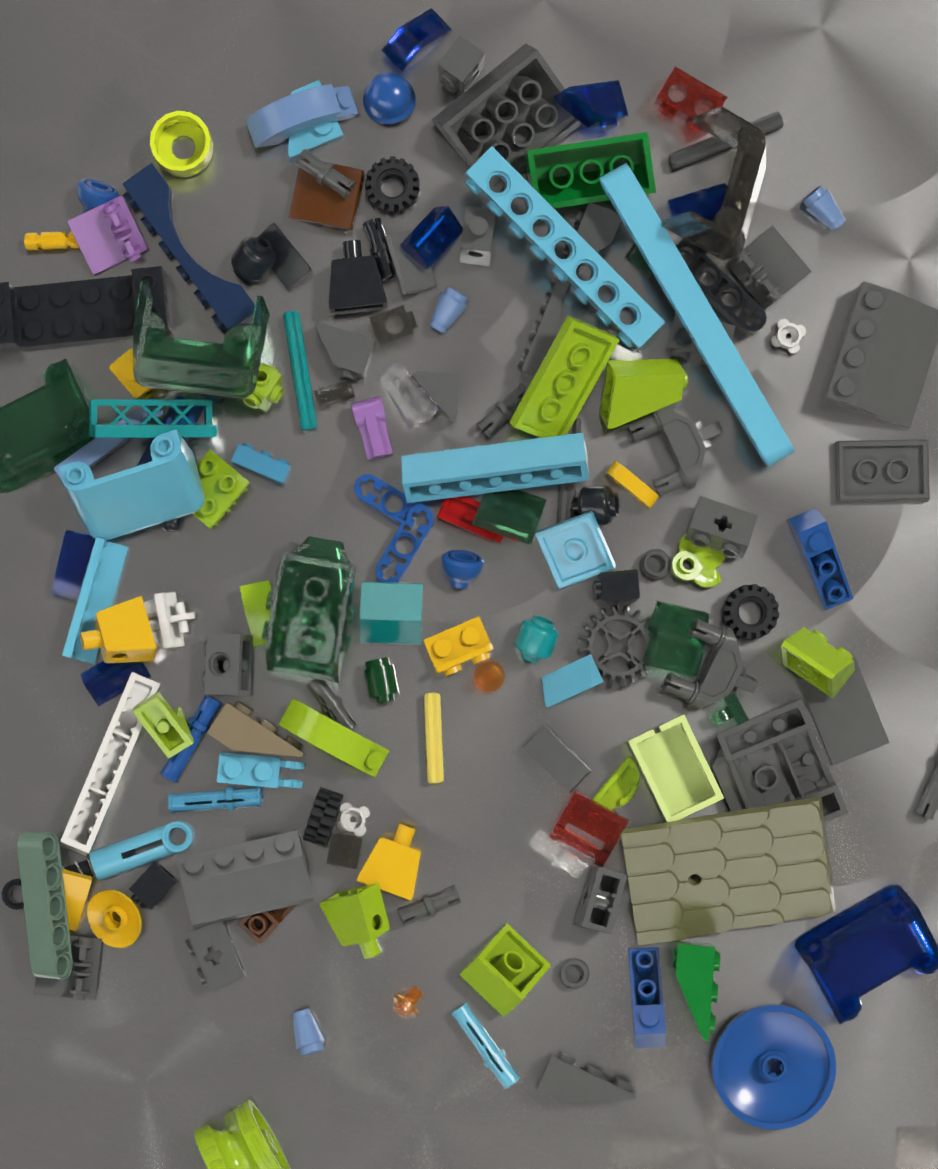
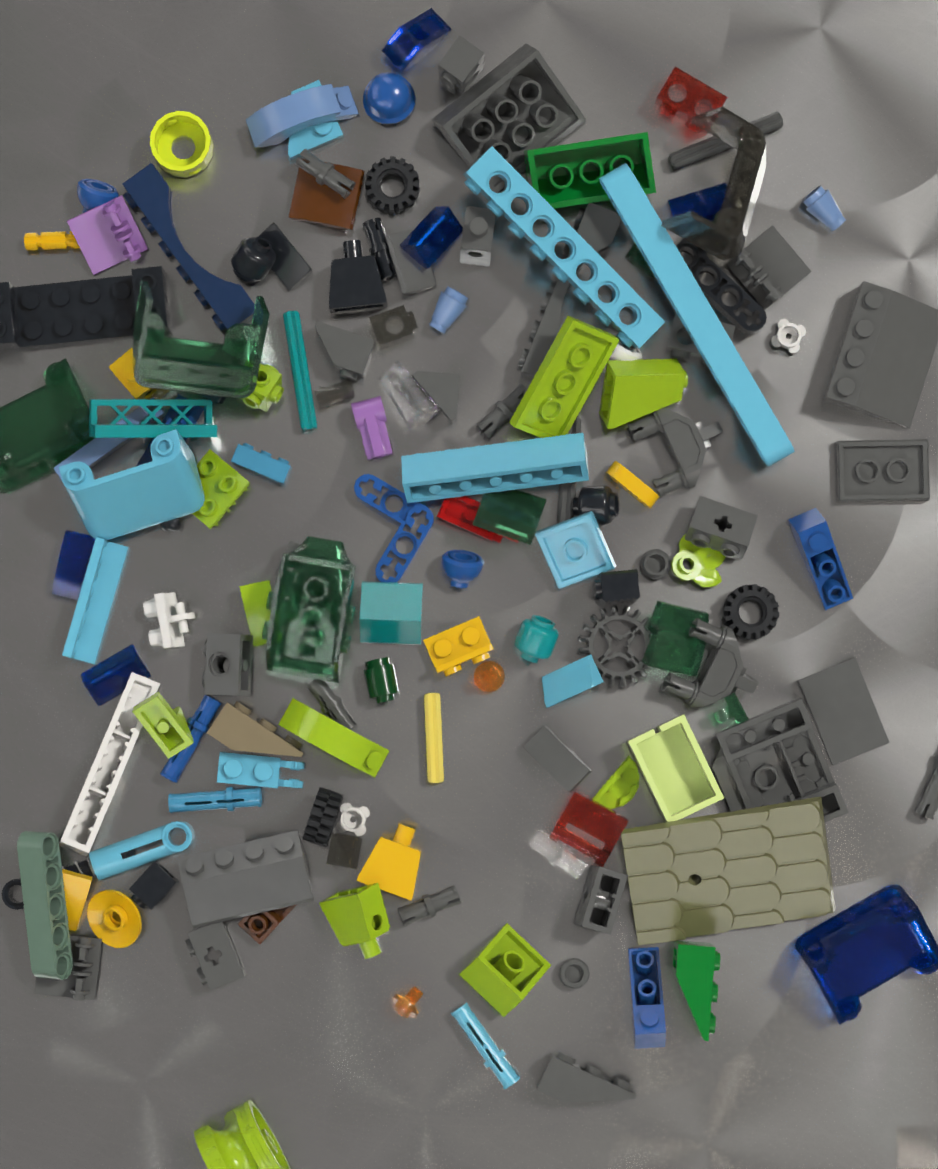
(122, 633): yellow torso -> none
(307, 1034): medium blue cone -> none
(594, 104): clear blue slope -> none
(773, 1066): blue dish -> none
(817, 661): lime slope -> none

